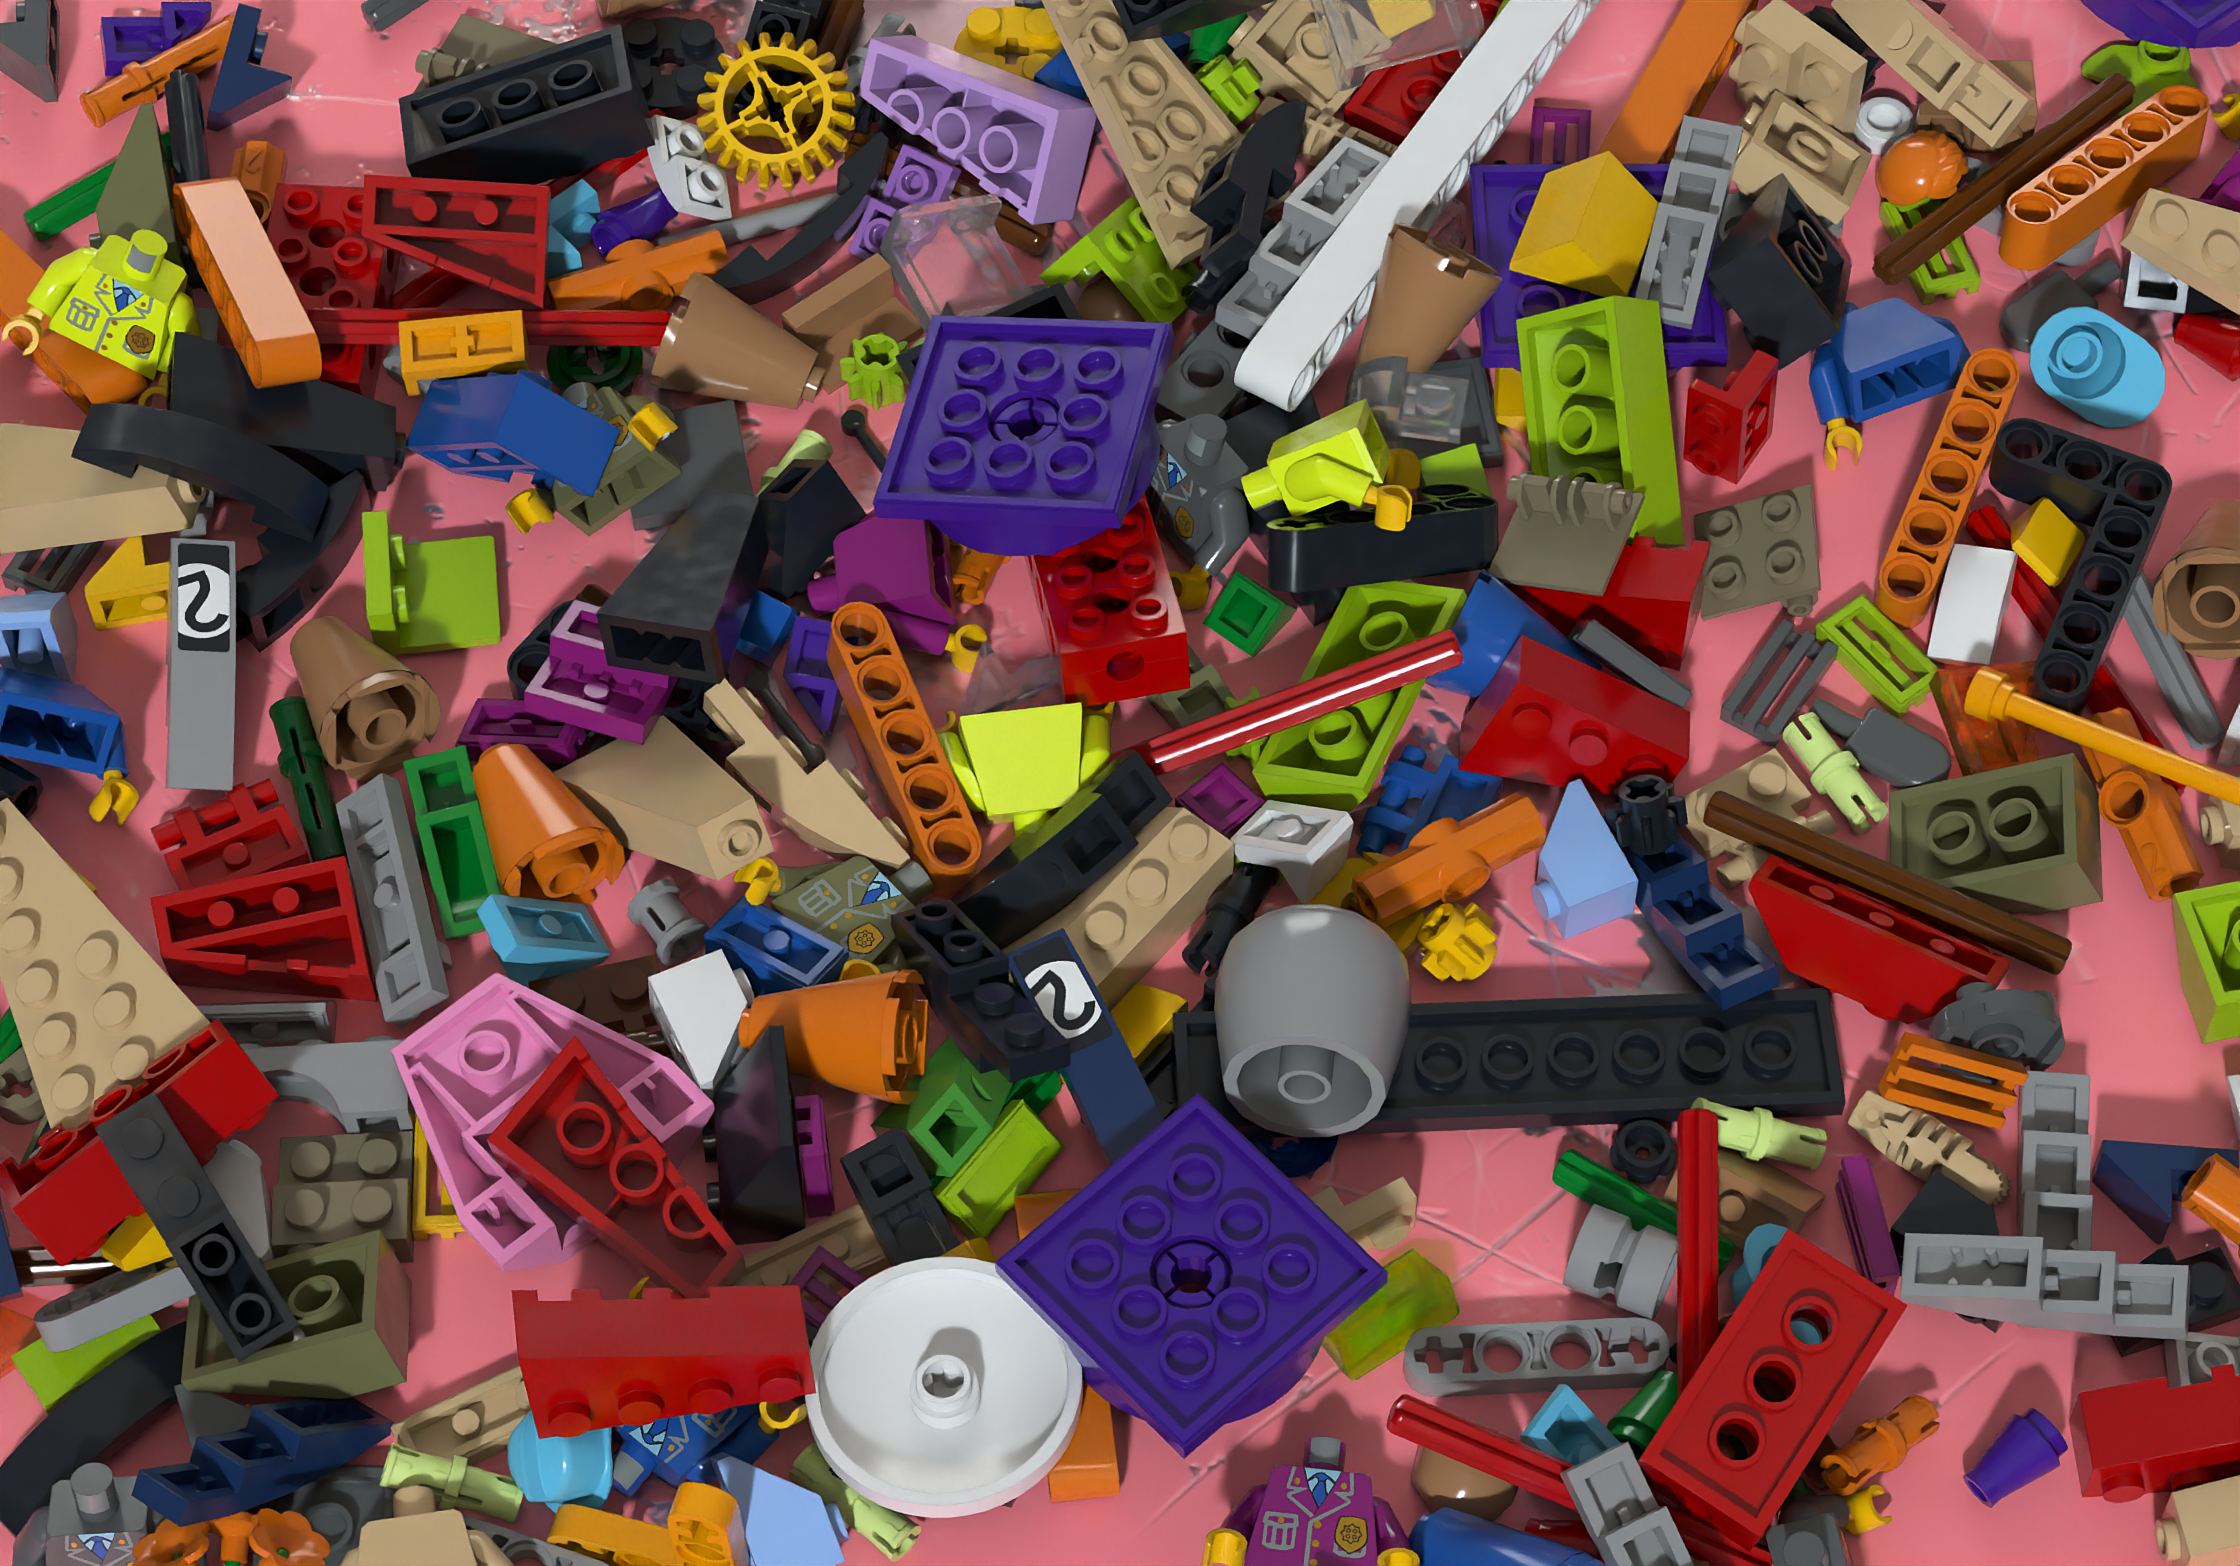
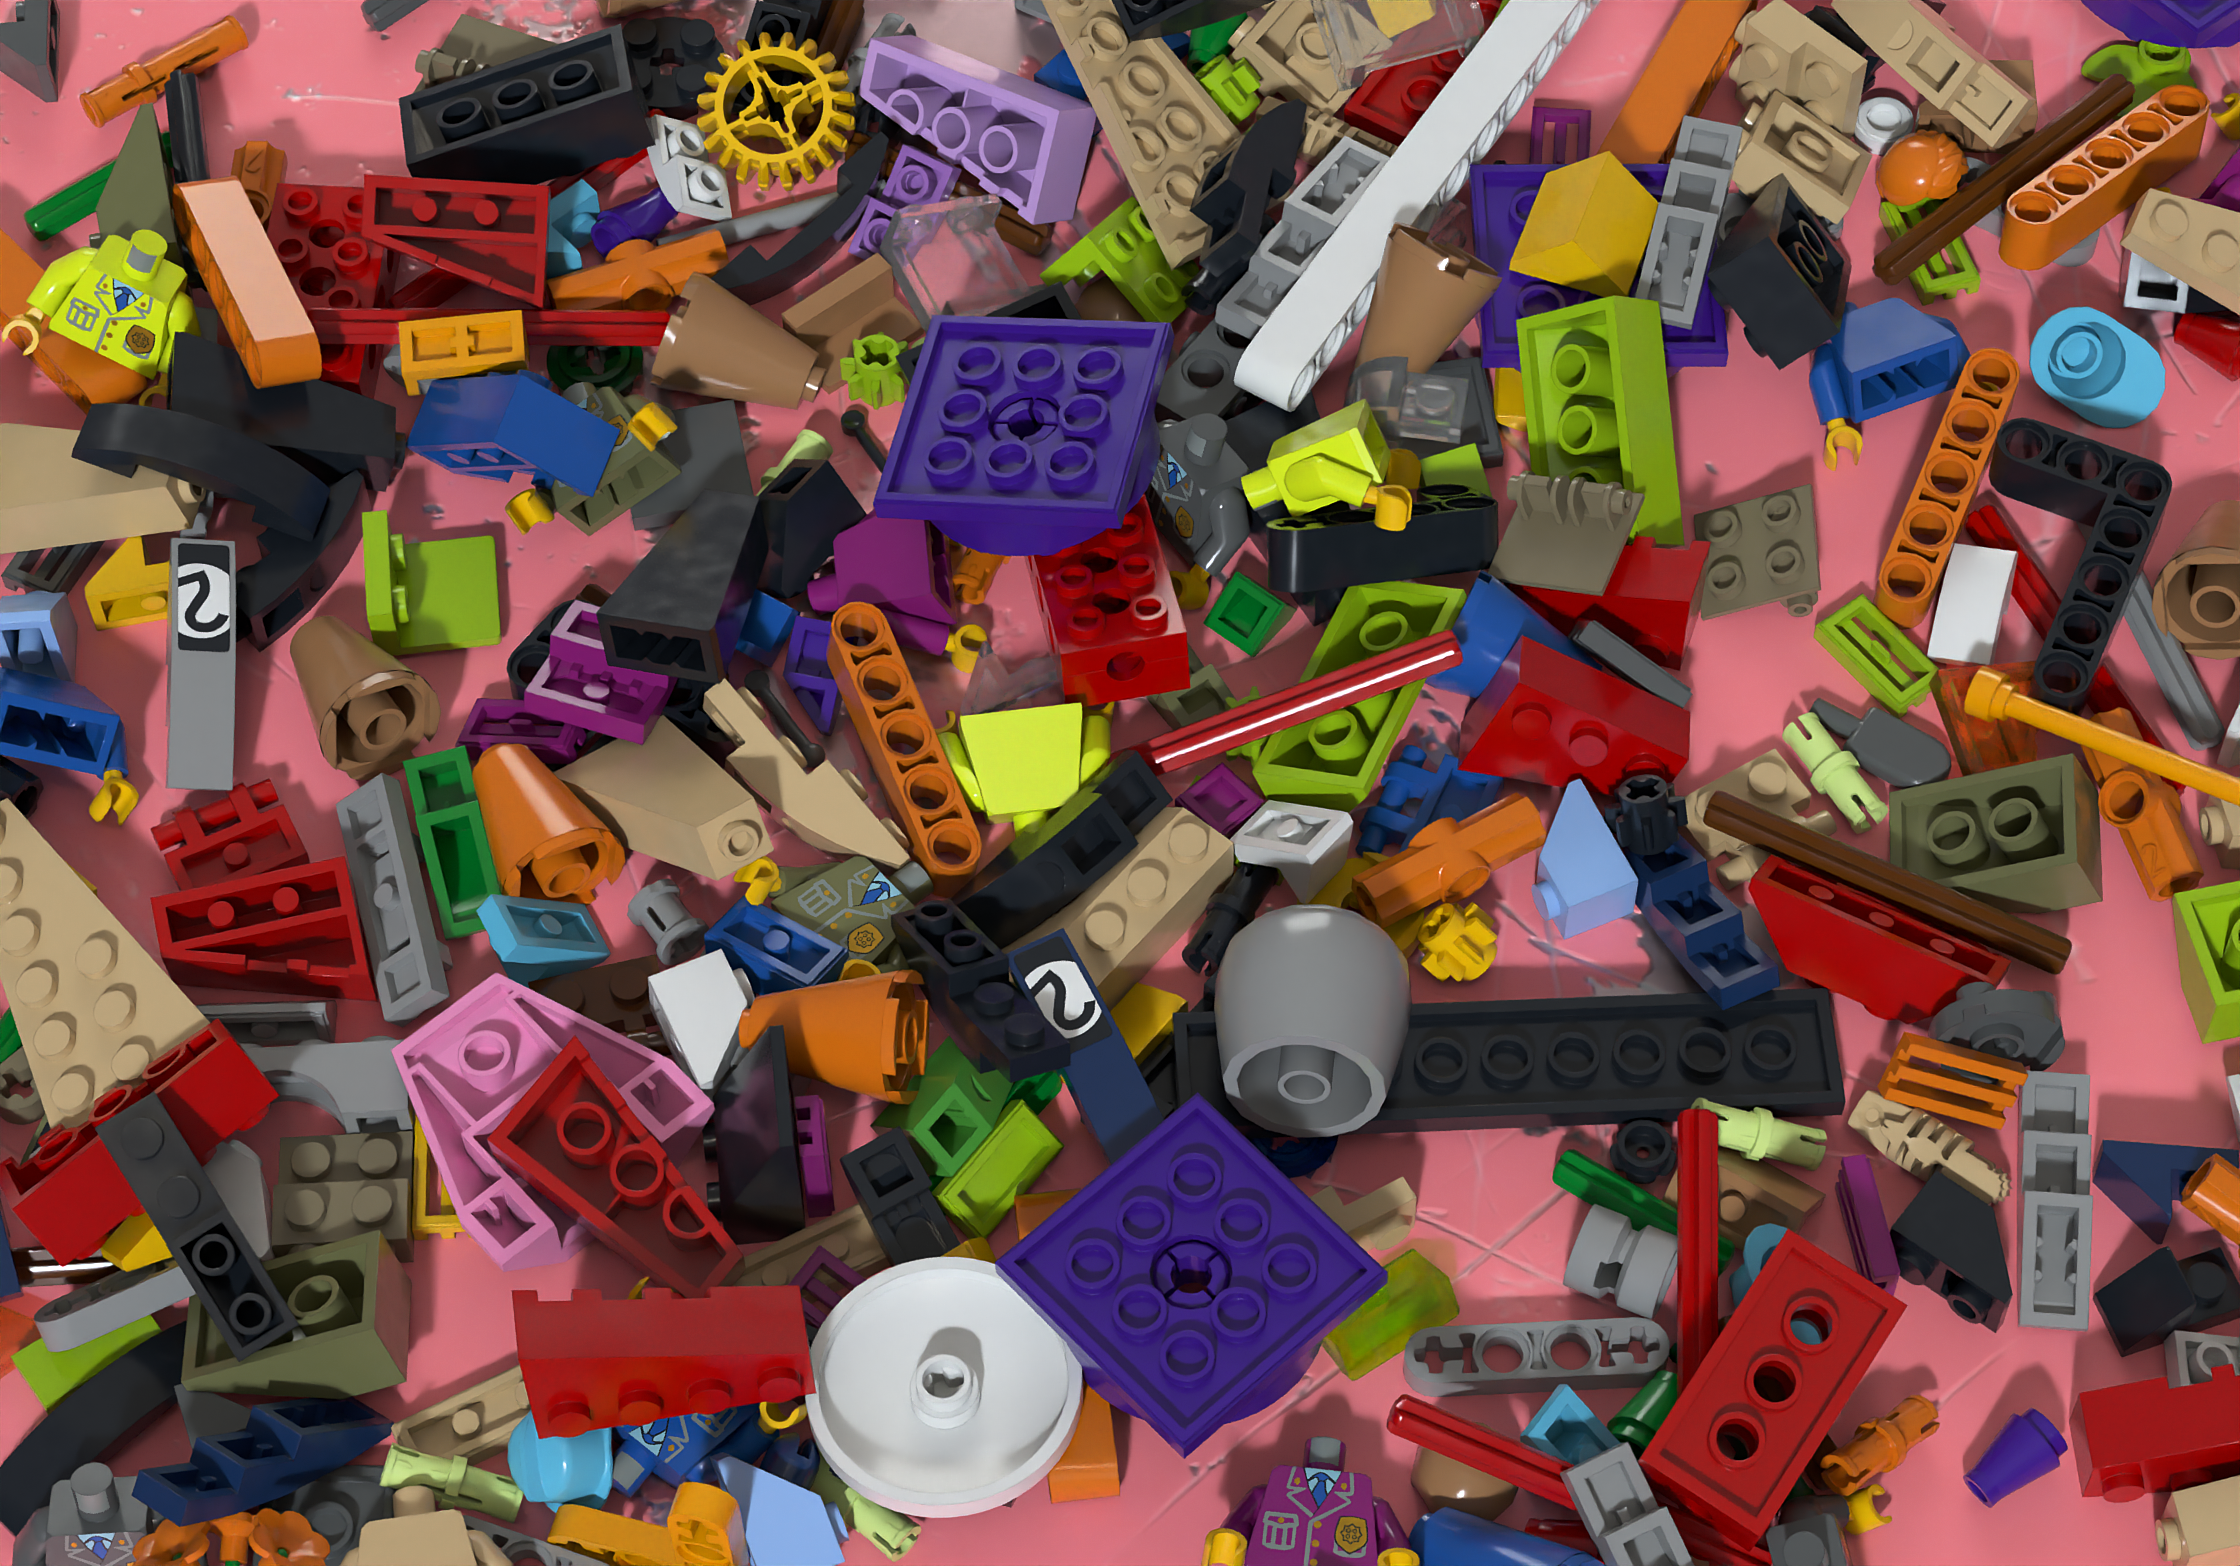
(145, 37): dark purple slope -> none
(240, 85): dark blue slope -> none
(293, 730): dark green pin -> none
(793, 1461): none -> dark blue hinge
(1010, 30): yellow plate -> none
(1731, 424): red bracket -> none
(1802, 647): dark grey tile -> none
(2045, 1288): light grey slope -> none
(2046, 540): yellow slope -> none
(2053, 294): dark grey piece -> none

